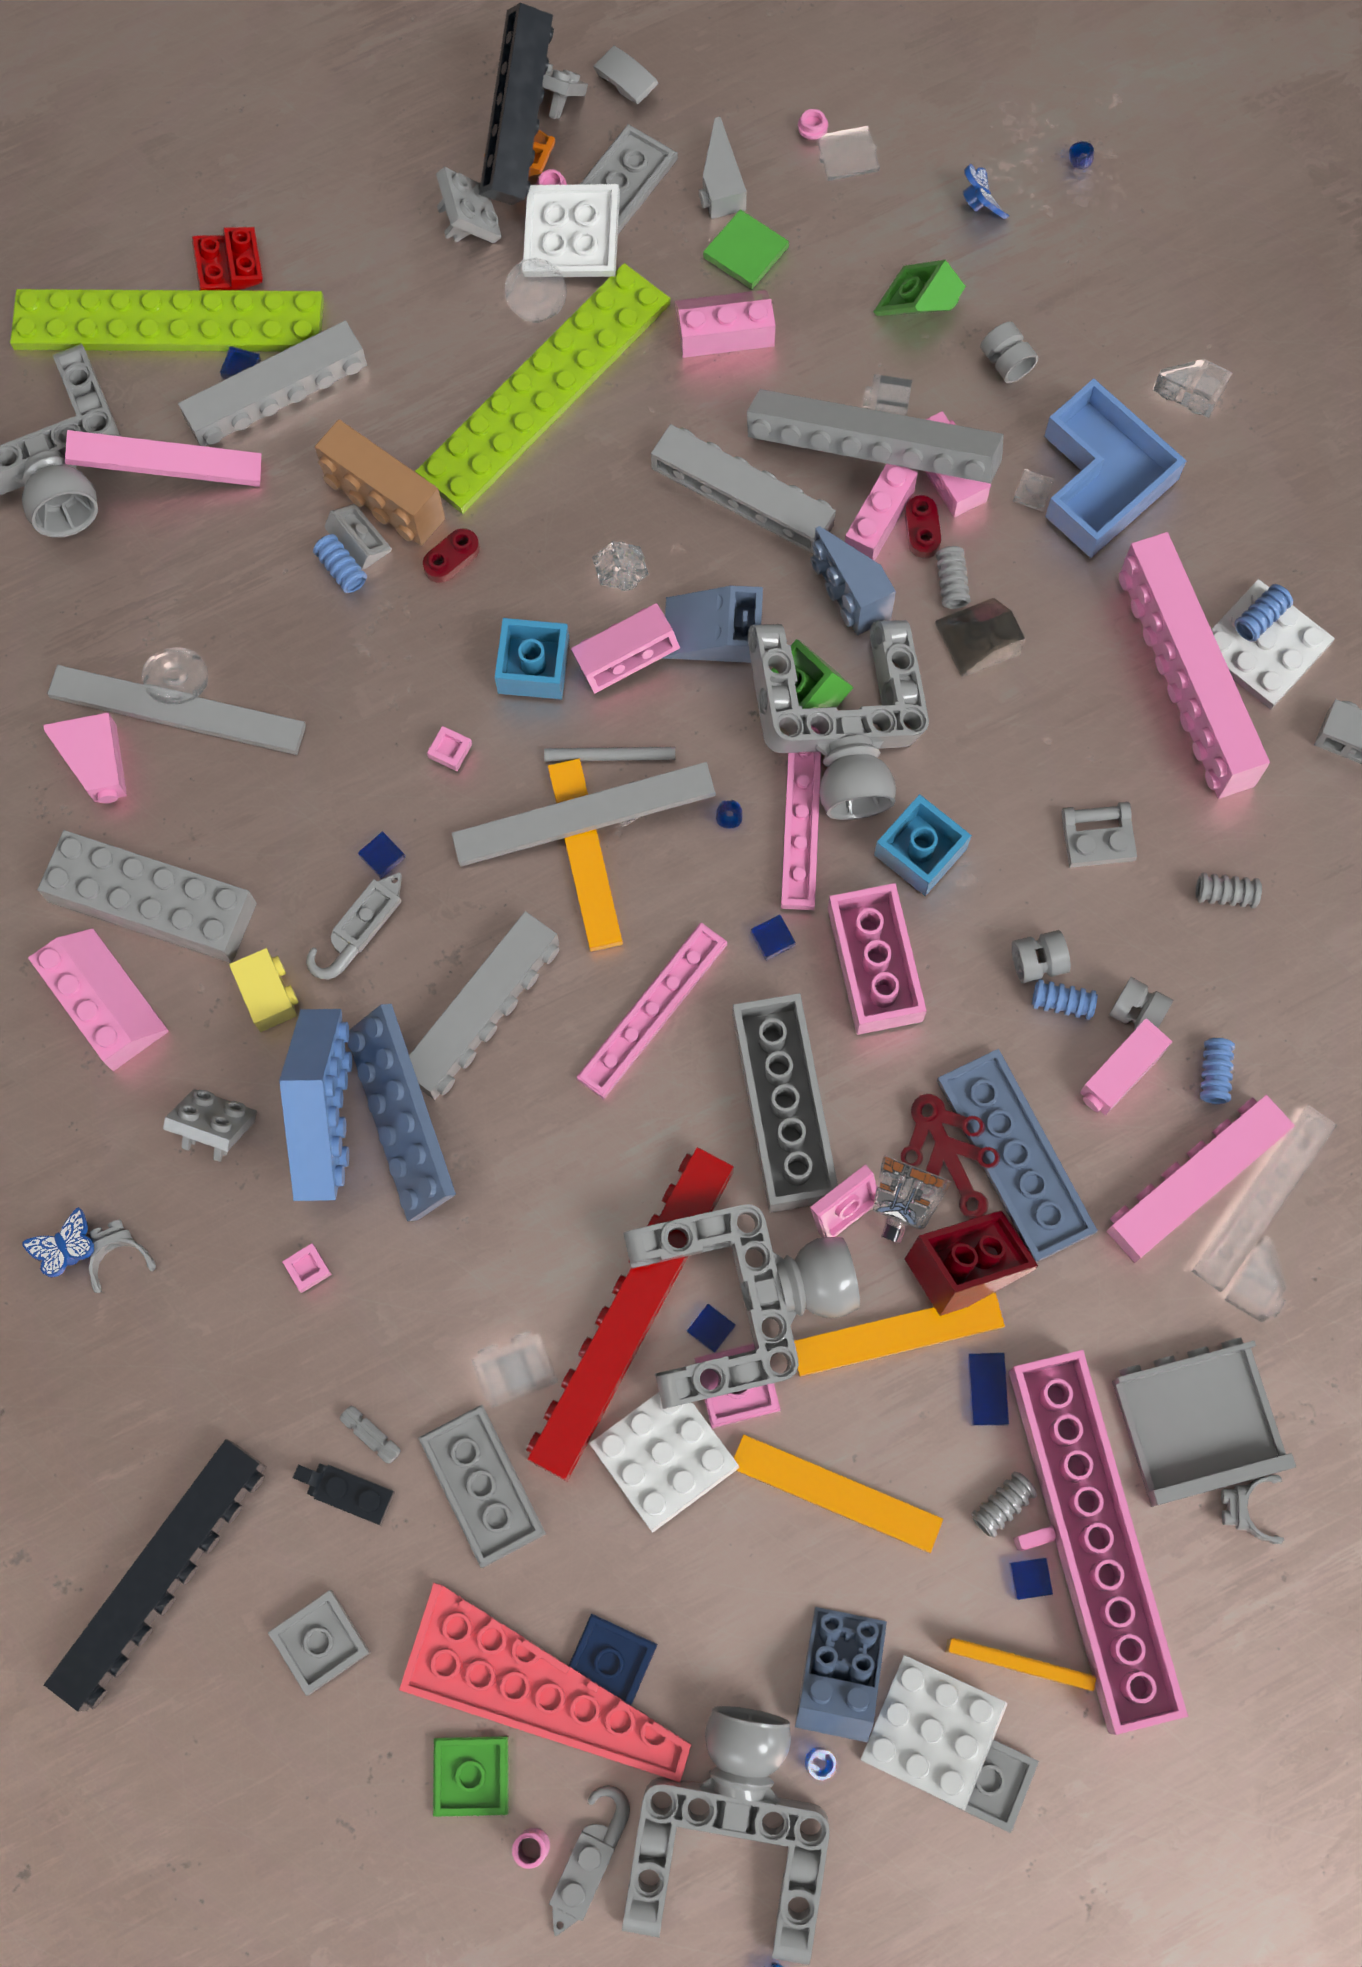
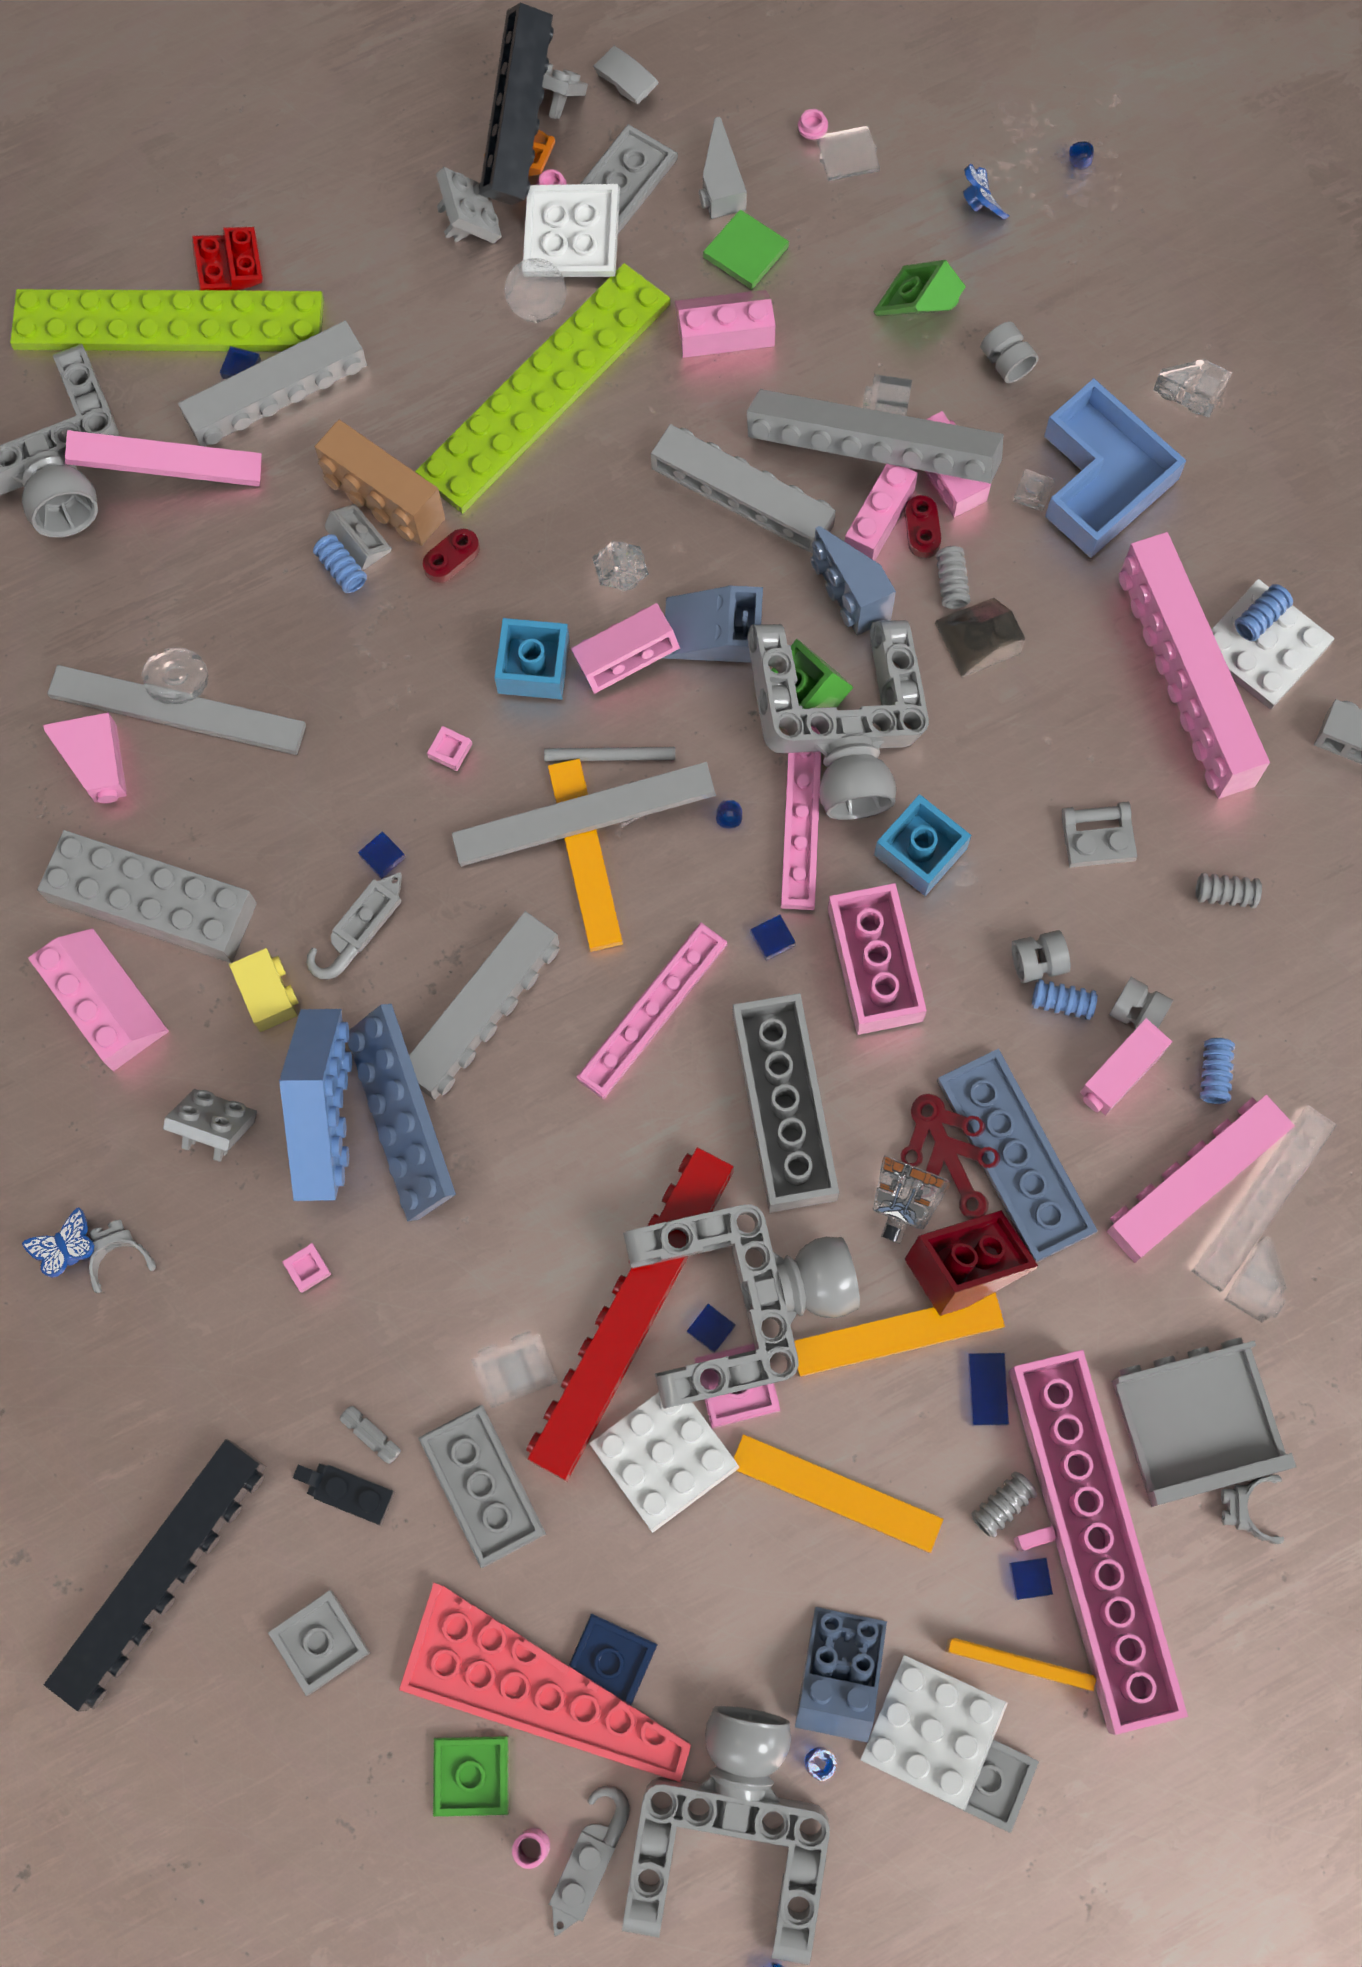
(845, 1203): bright pink tile -> none

